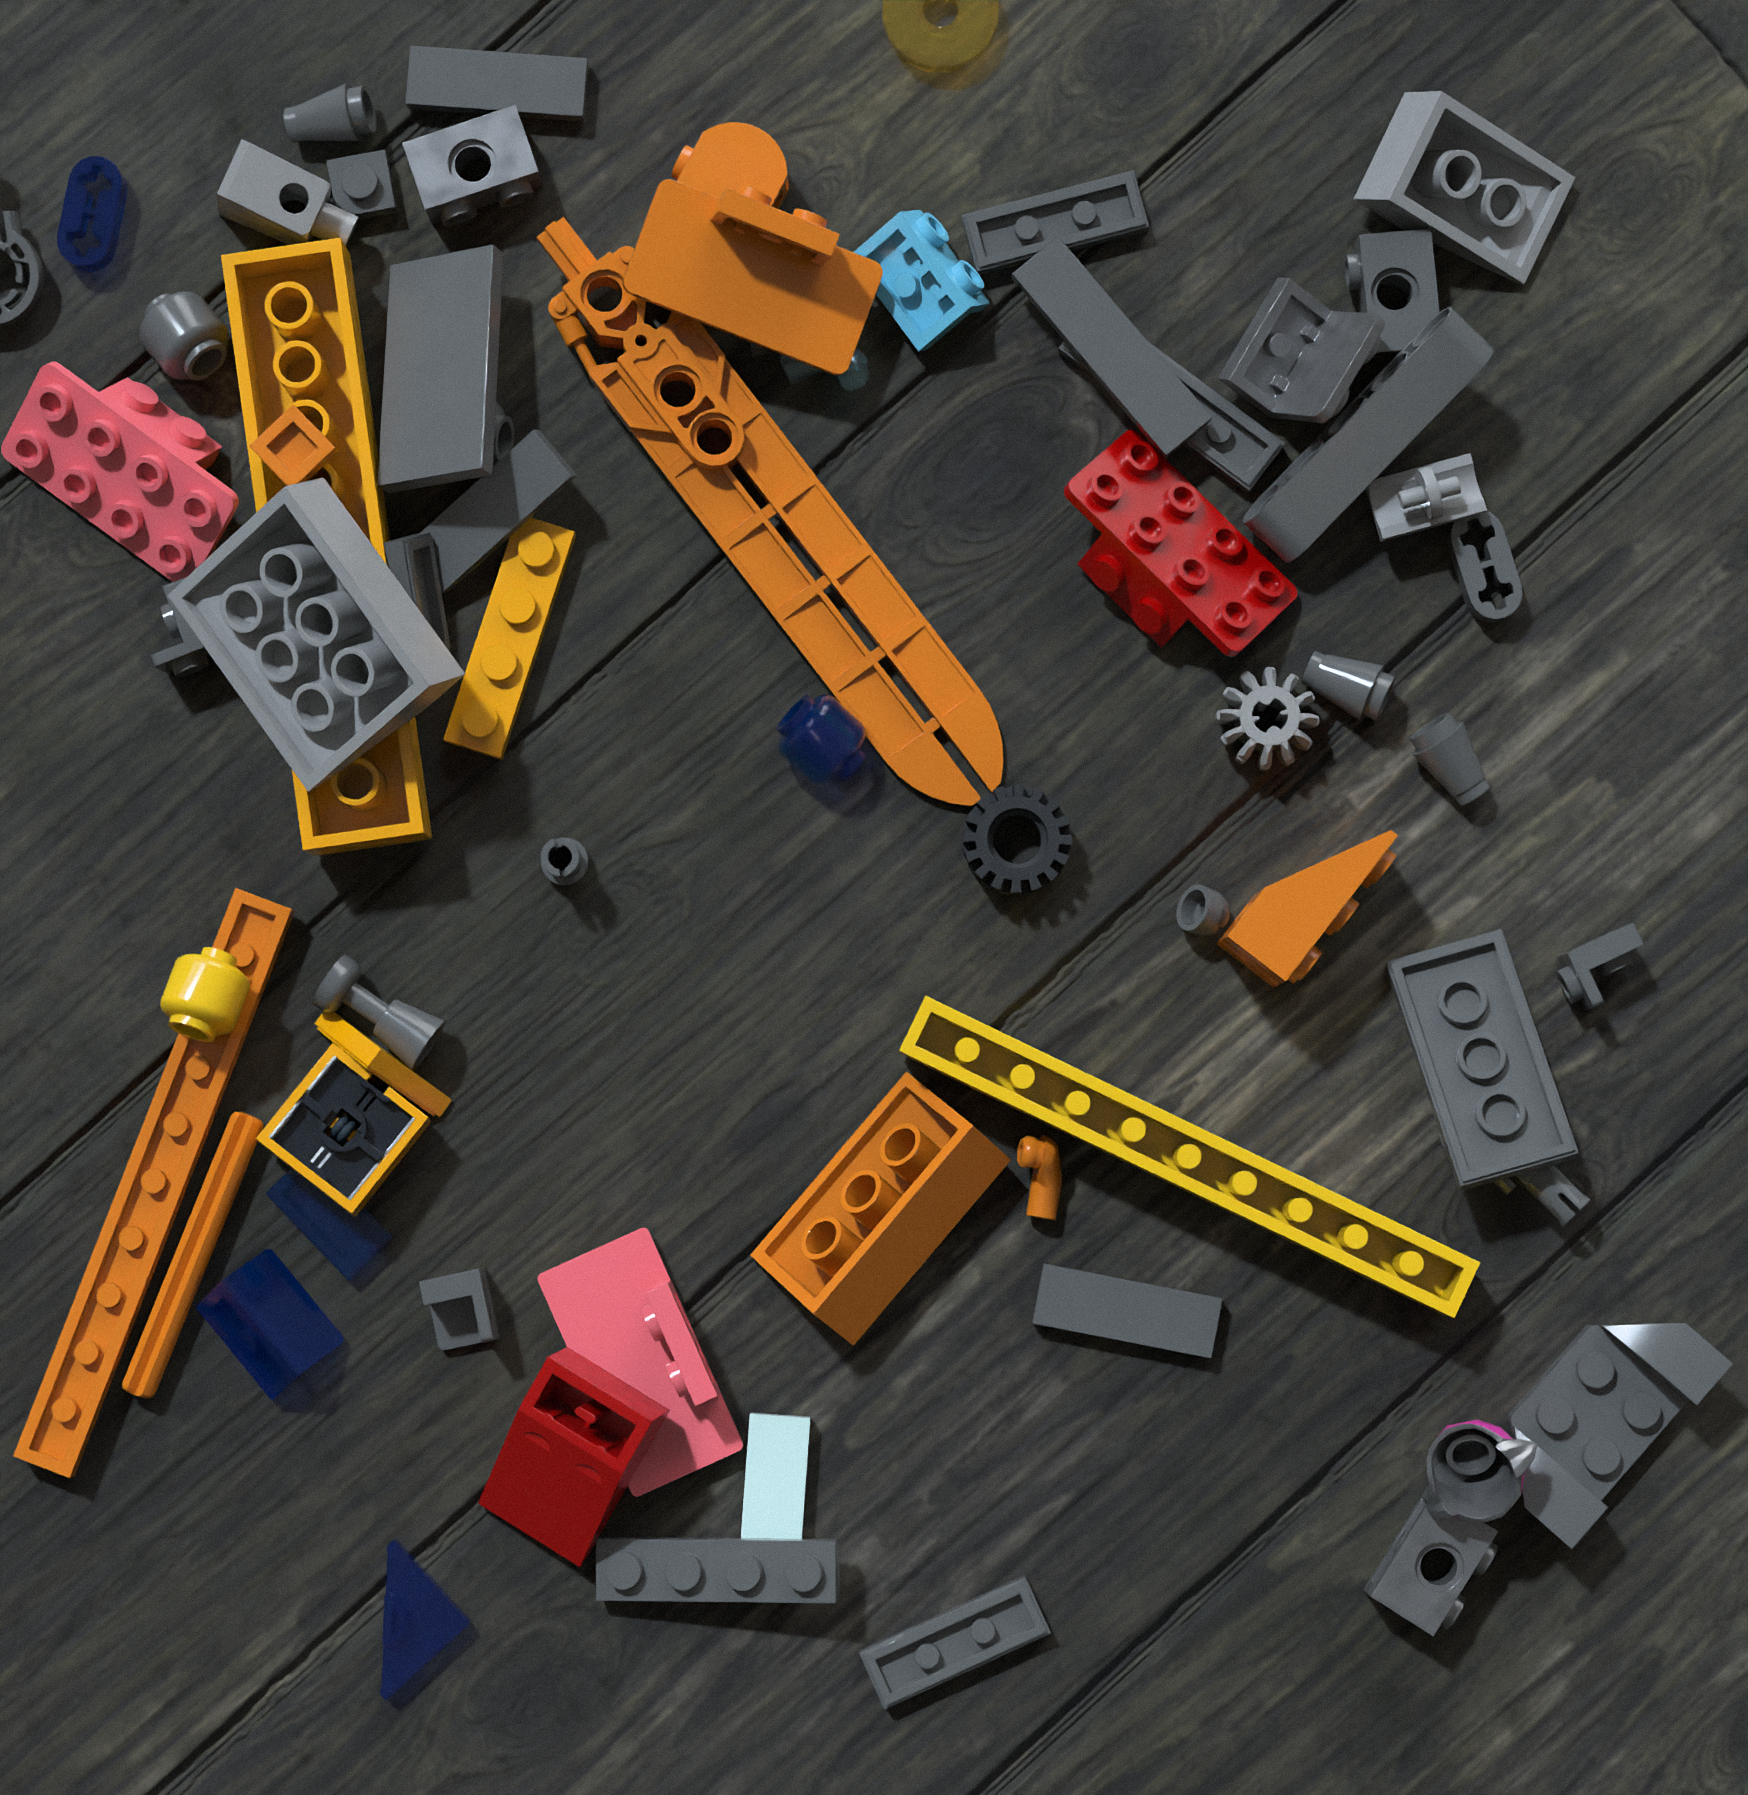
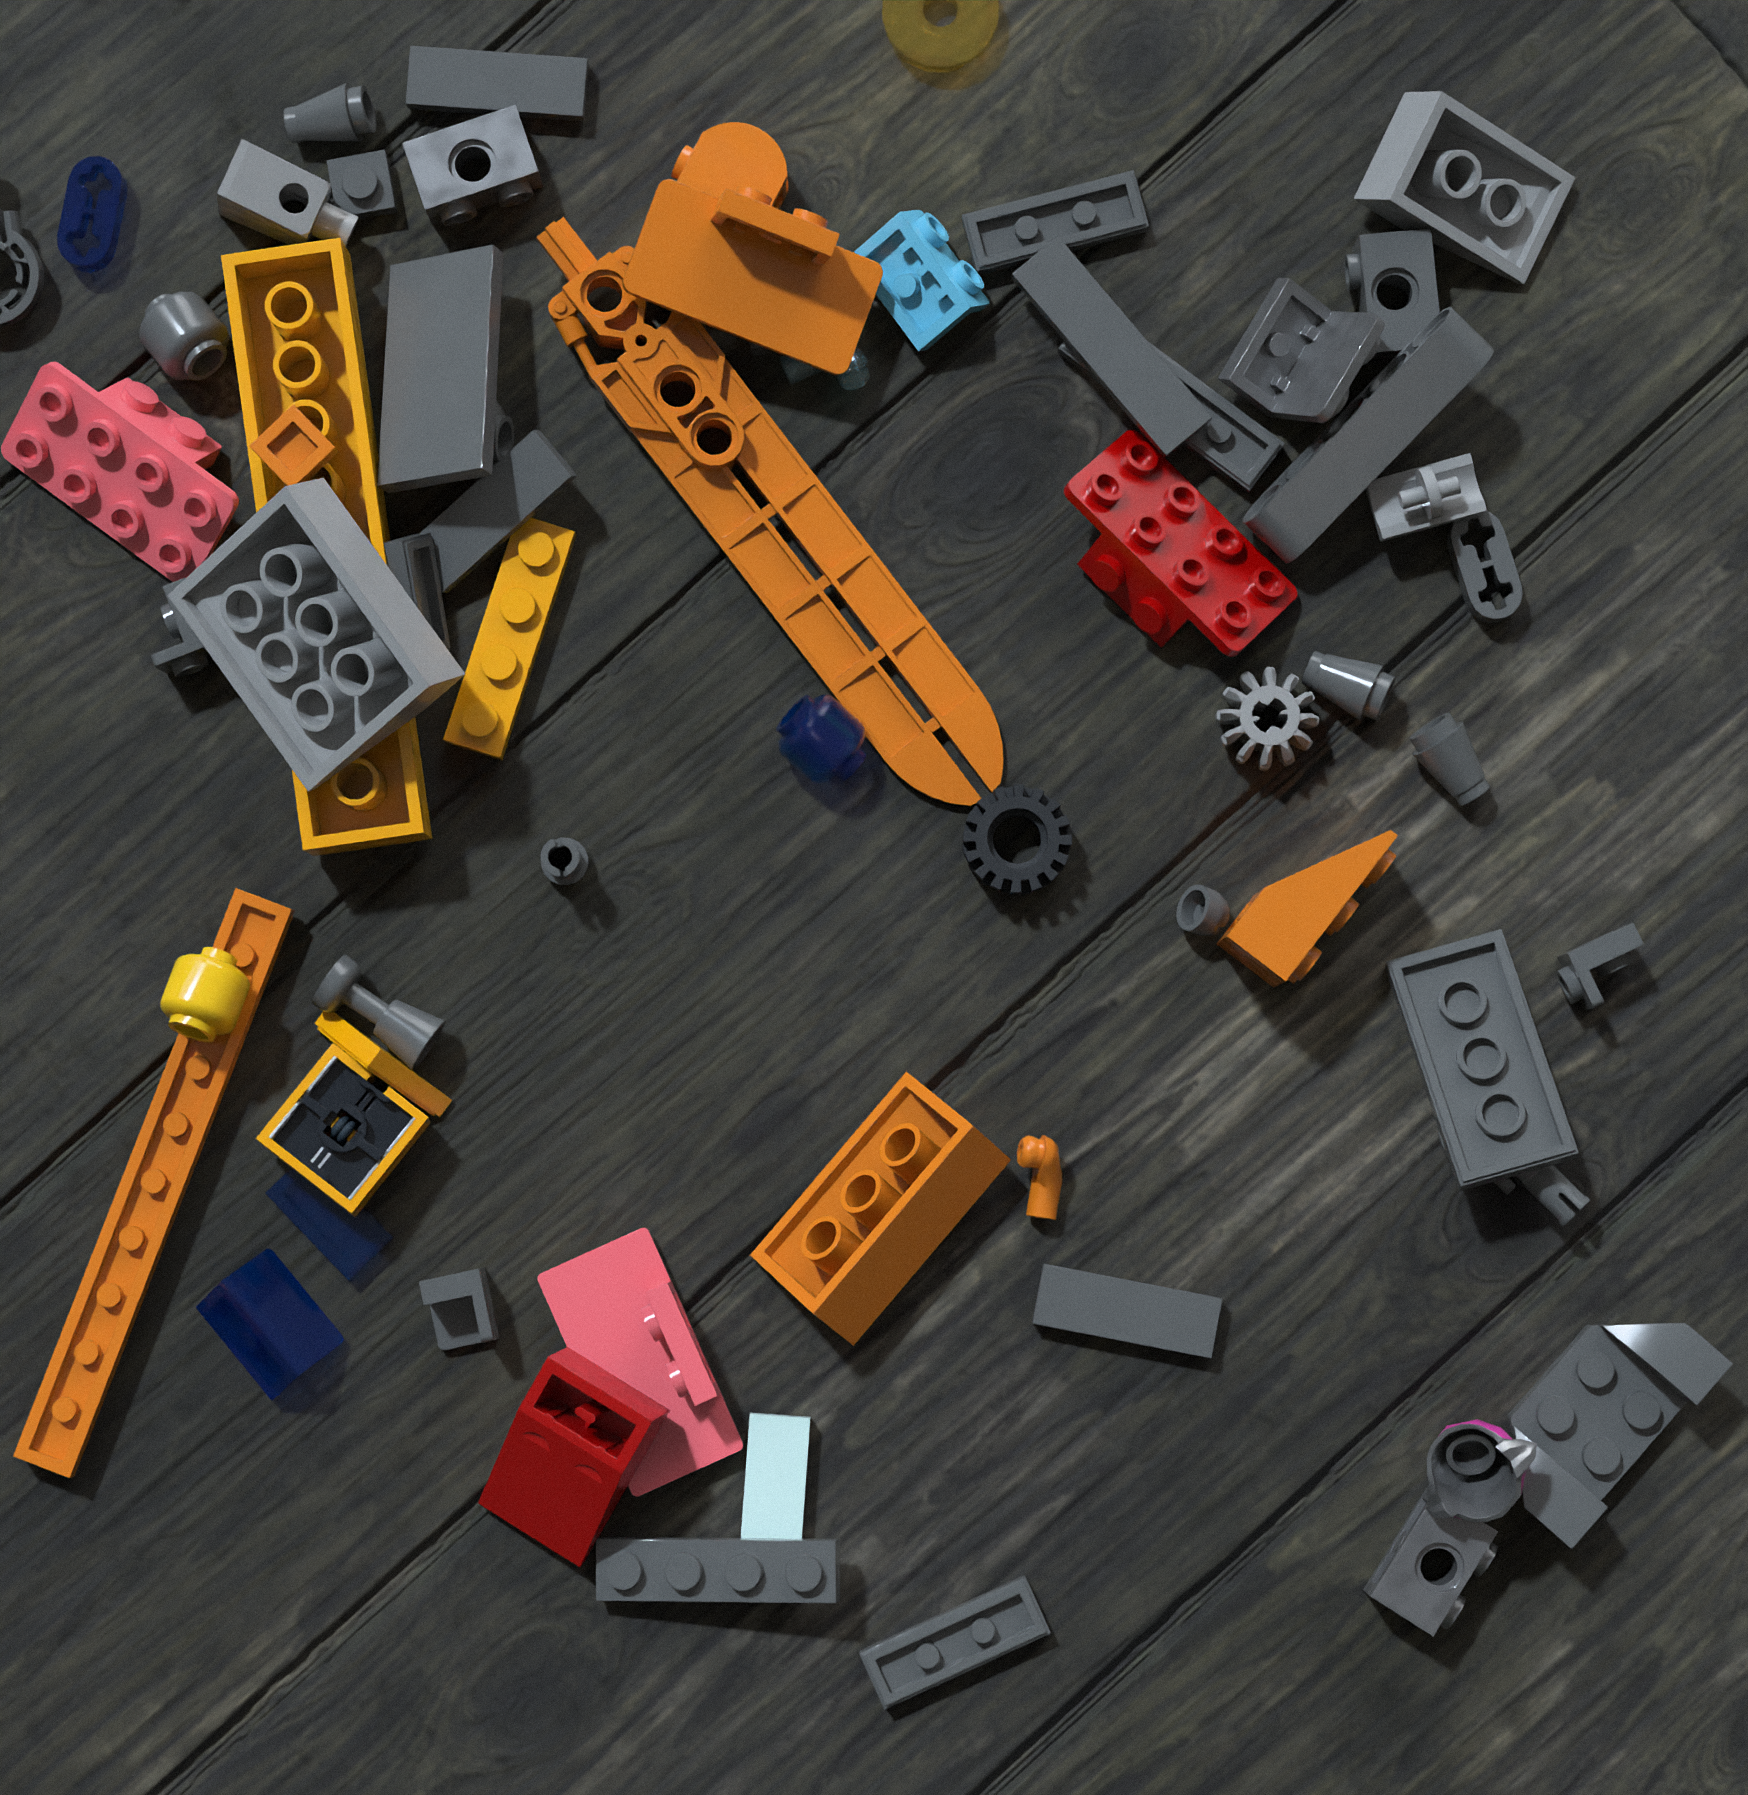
(192, 1255): orange axle -> none
(416, 1619): clear blue tile -> none
(1189, 1157): yellow brick -> none

